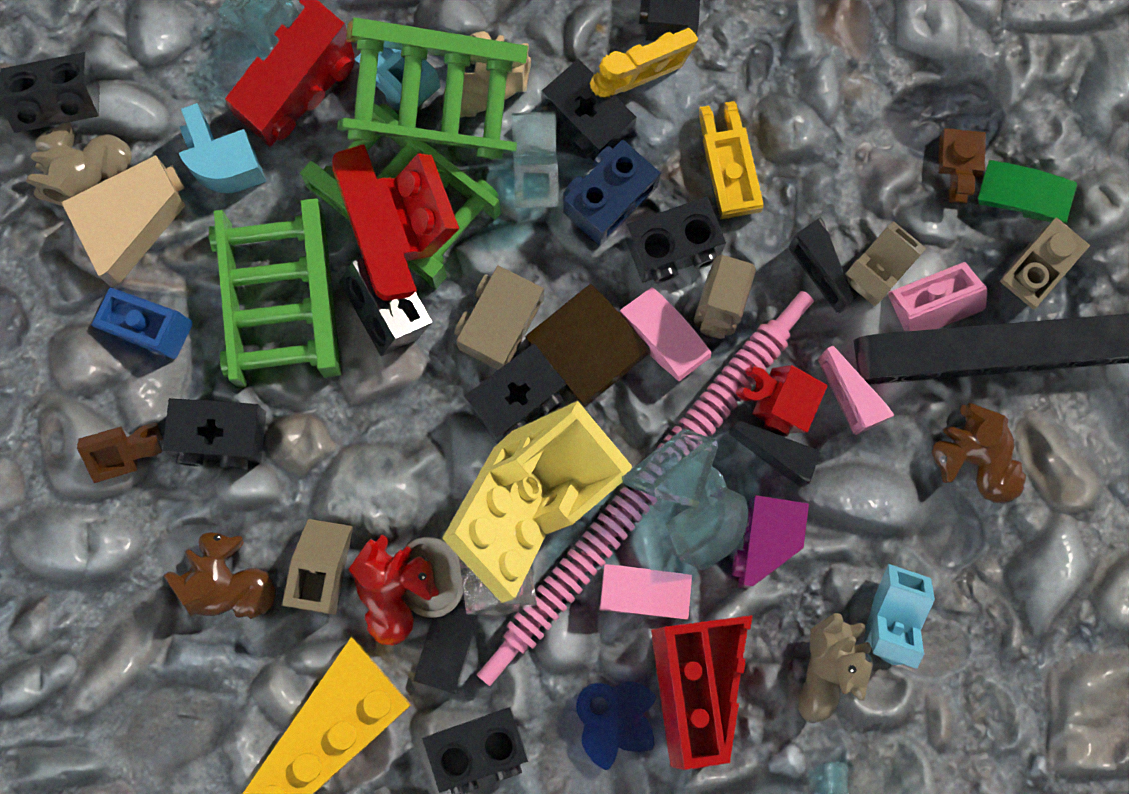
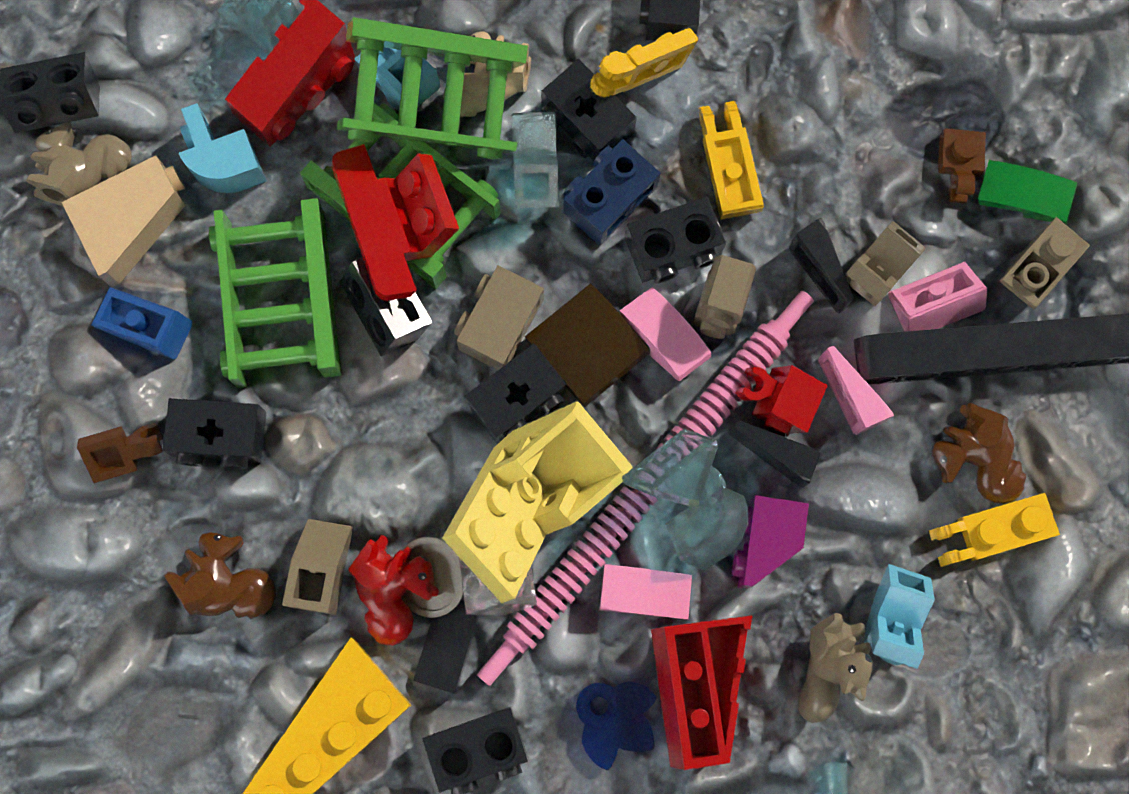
(999, 529): none -> yellow hinge

